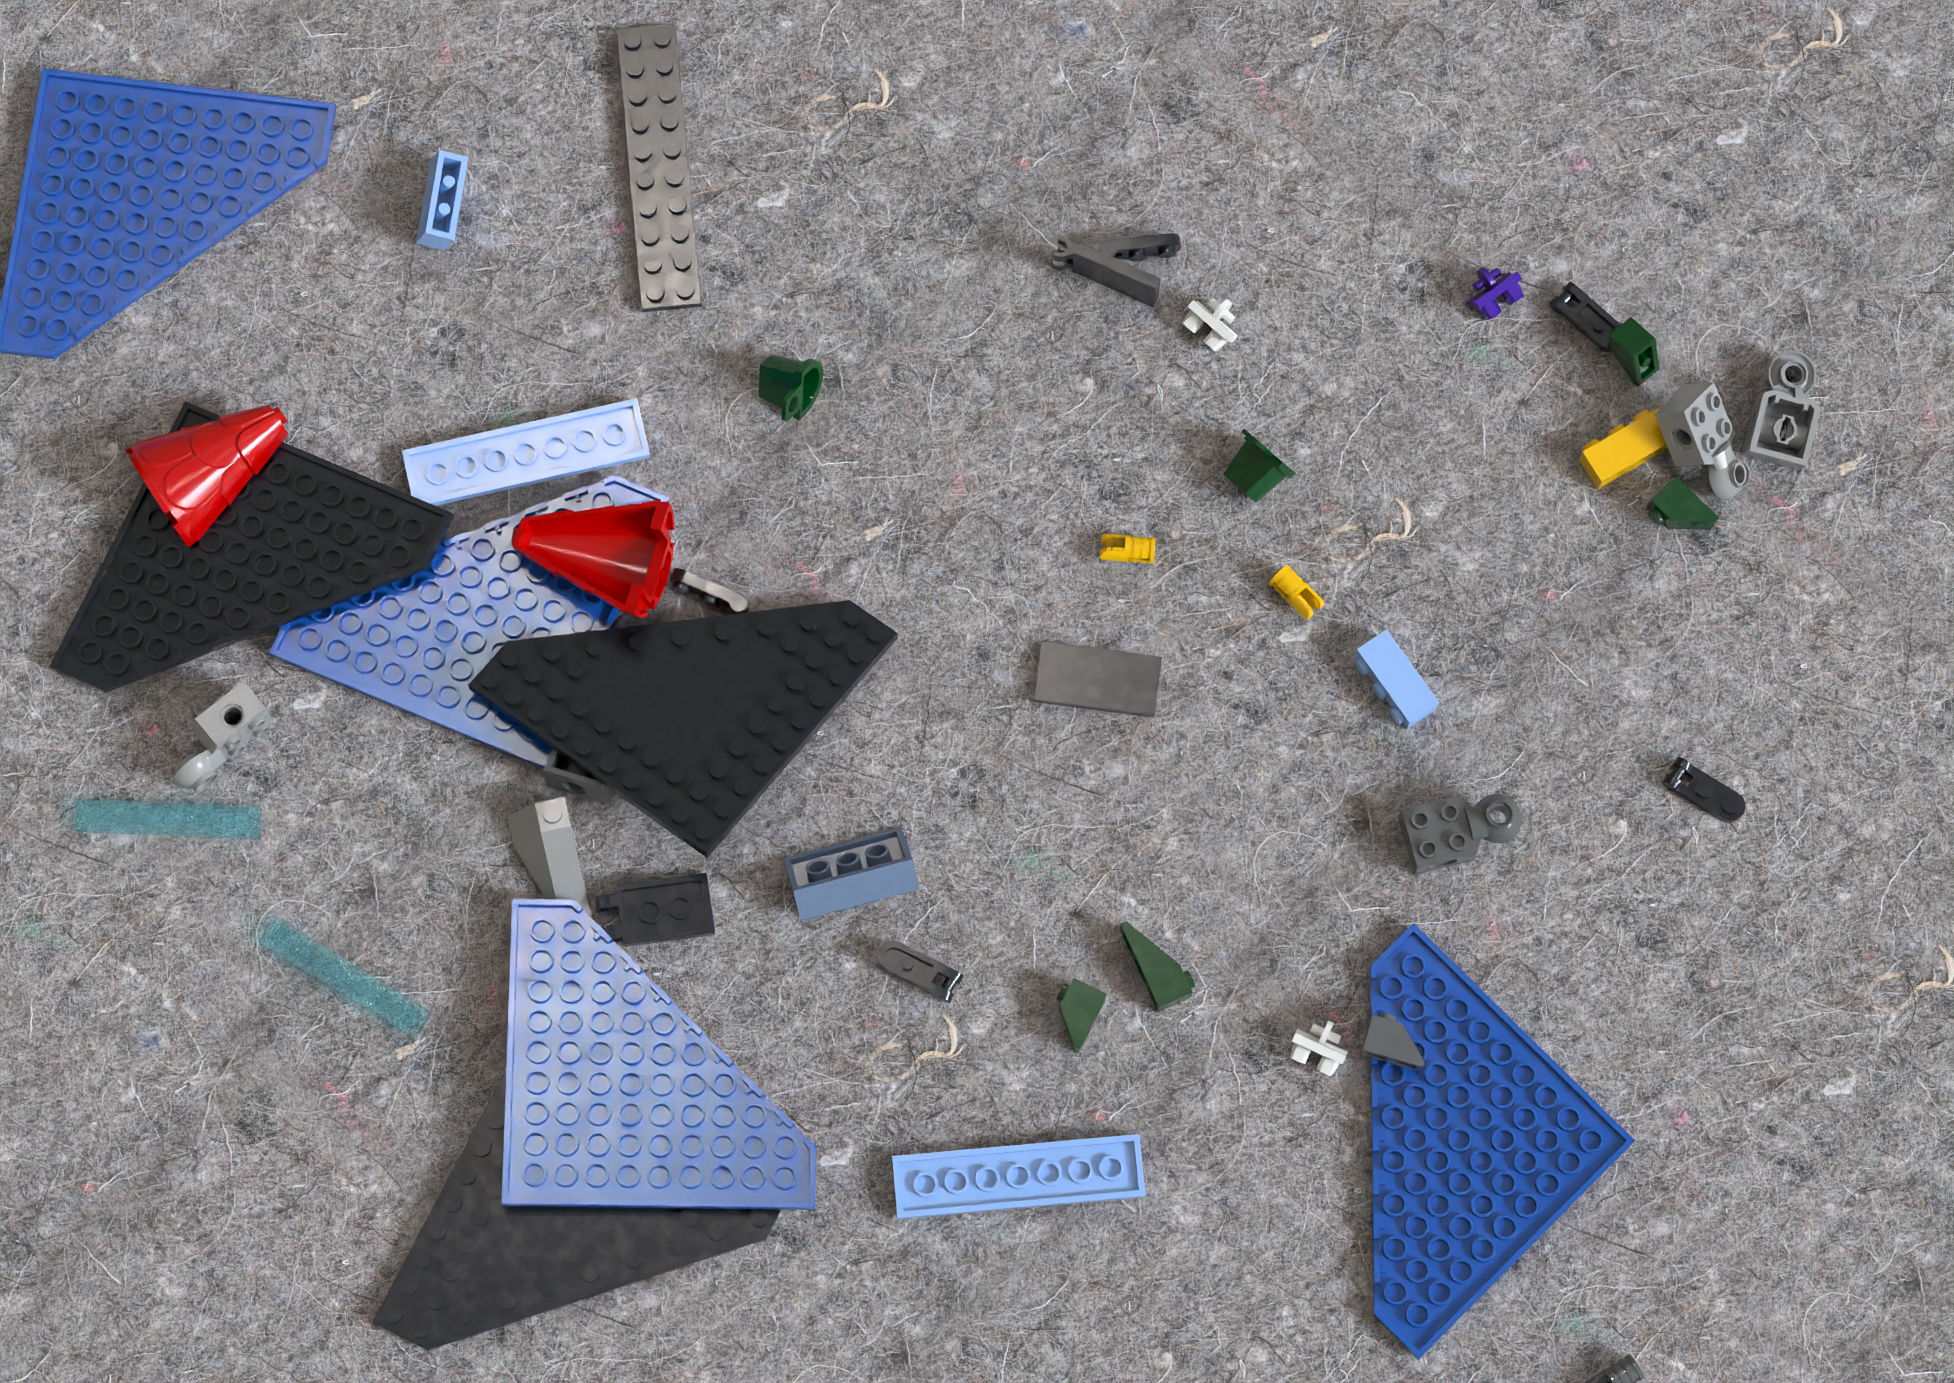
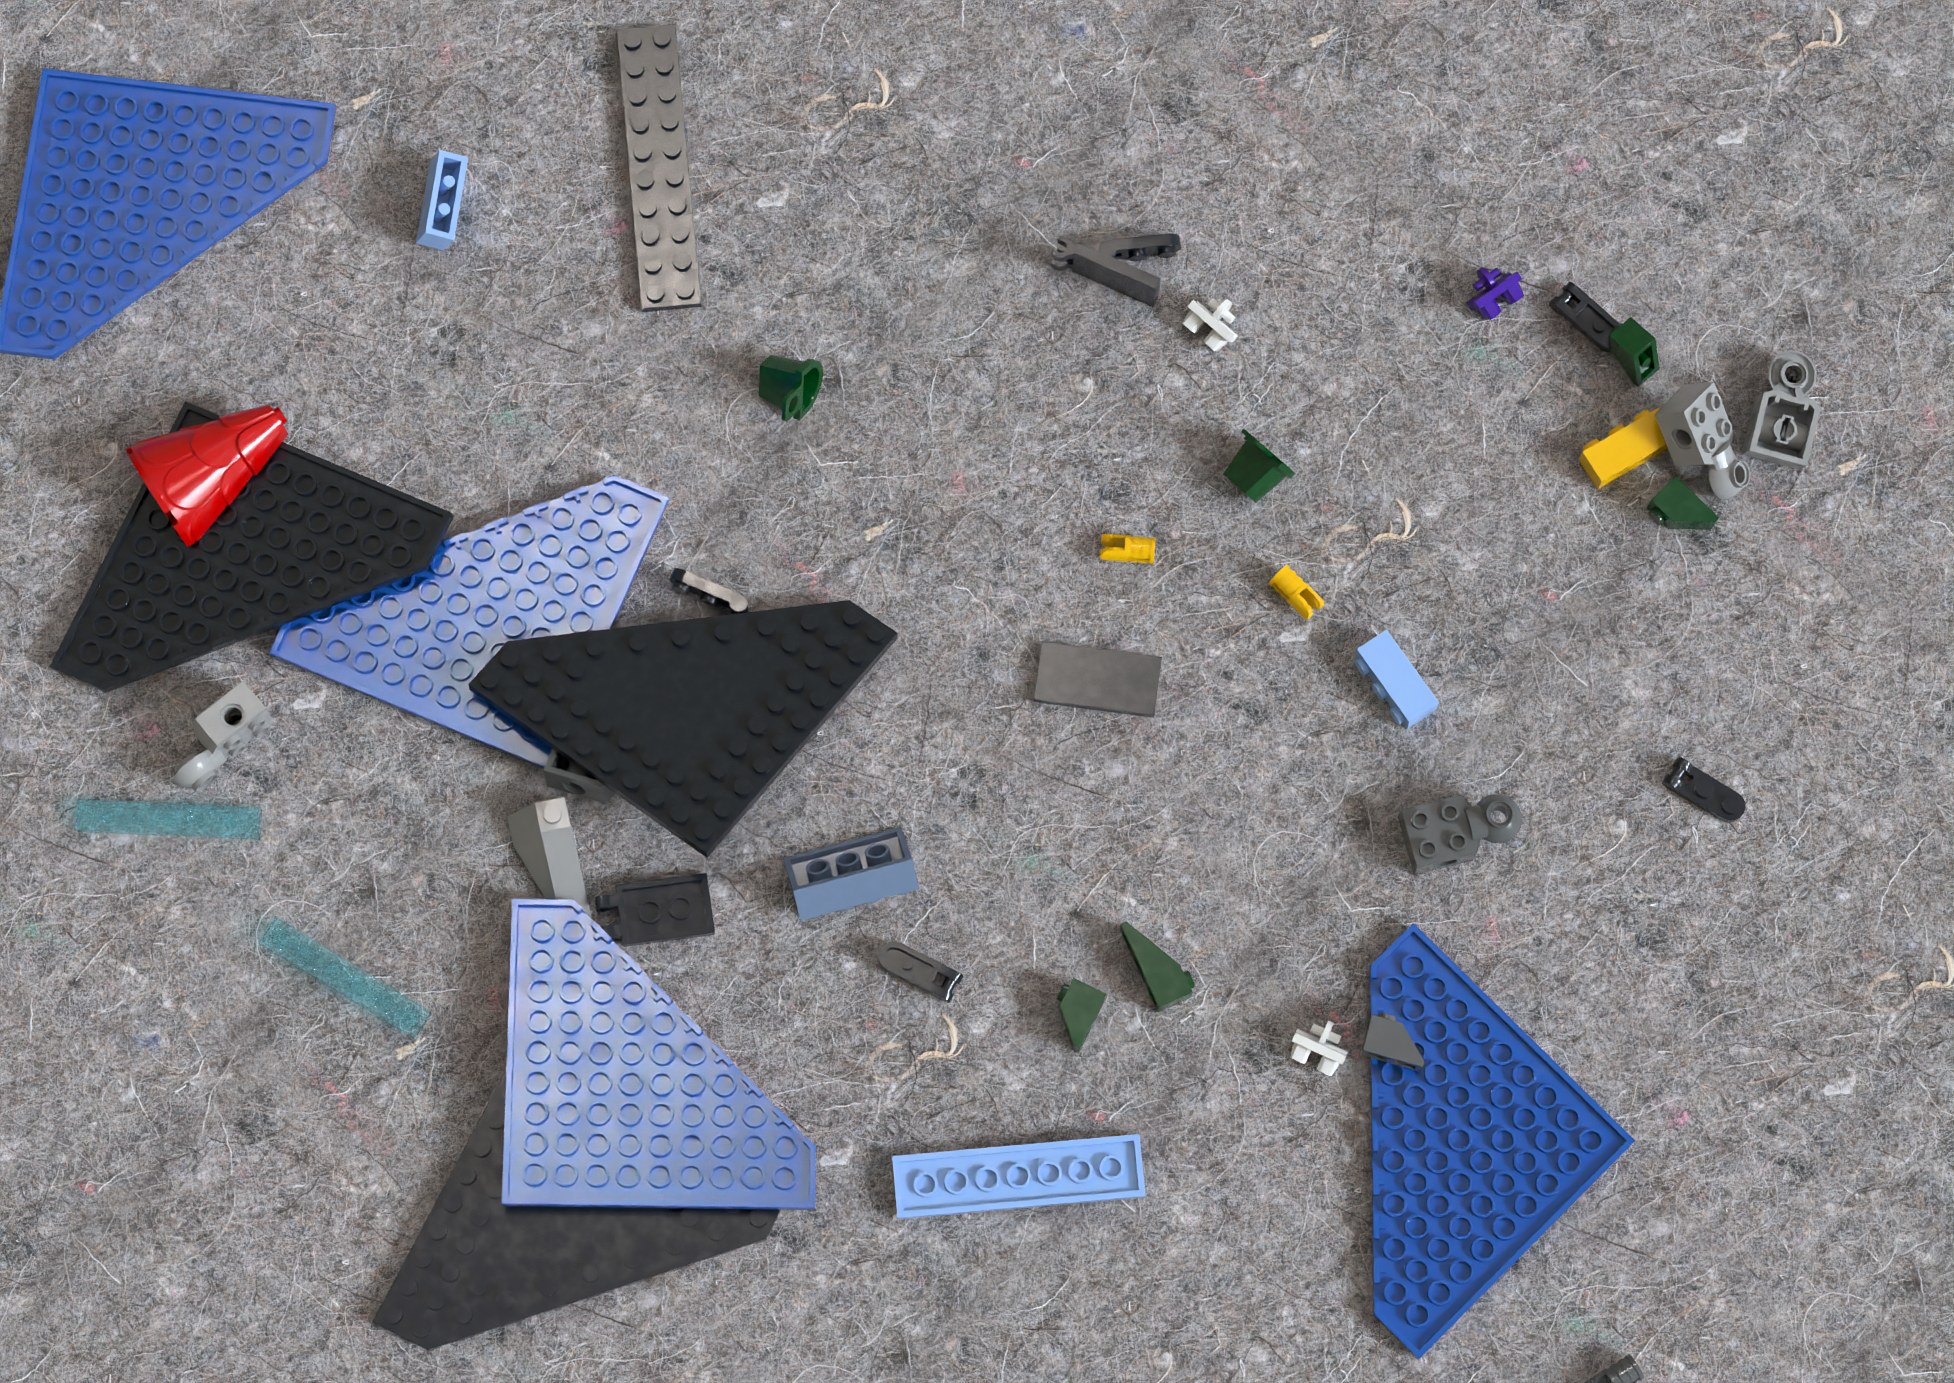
(527, 453): light blue plate -> none
(605, 551): red cone -> none

